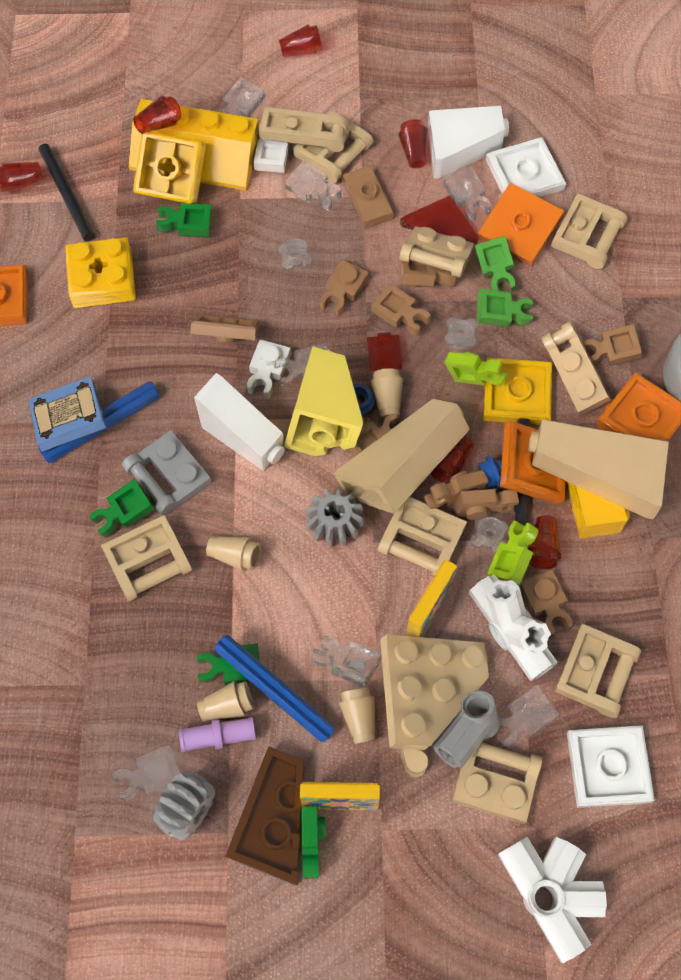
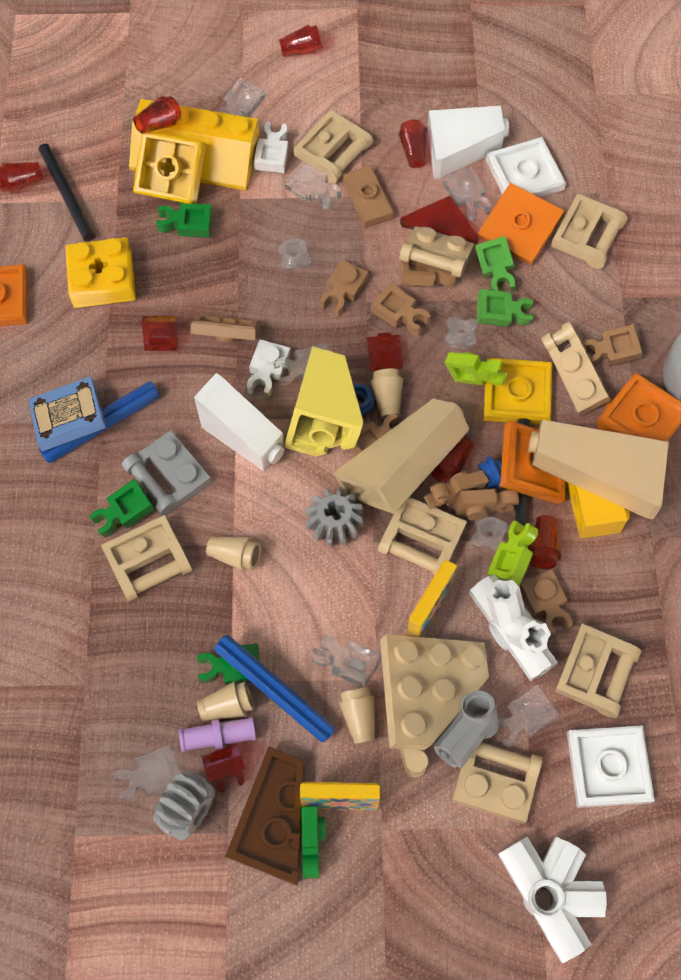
(159, 333): none -> clear red tile
(223, 763): none -> clear red tile
(303, 128): tan plate -> none

